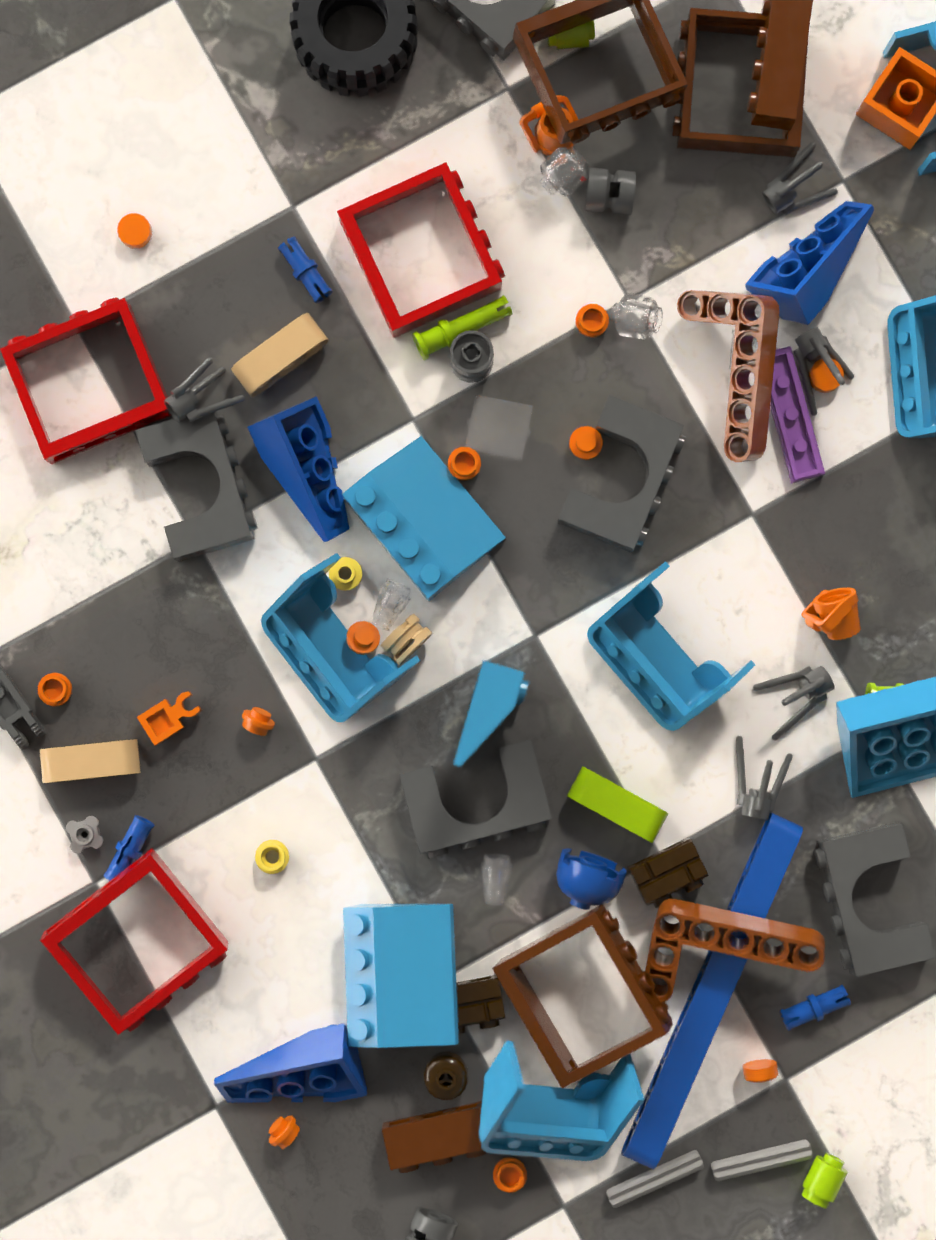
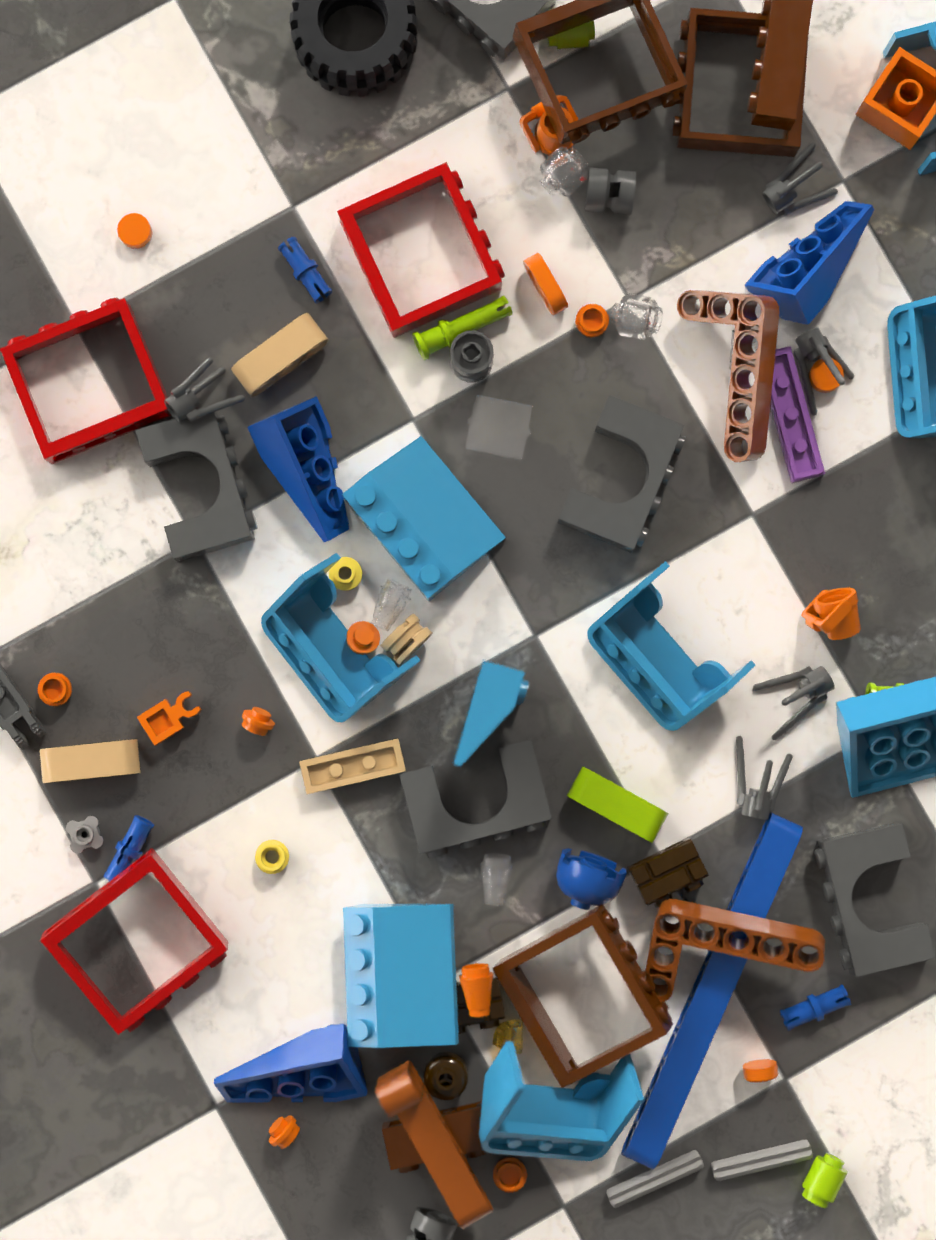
(352, 766): none -> tan plate
(406, 1095): none -> dark orange beam
(464, 463): orange plate -> none
(477, 988): none -> orange cone
(509, 1031): none -> clear yellow tile
(545, 284): none -> orange beam
(585, 443): orange plate -> none

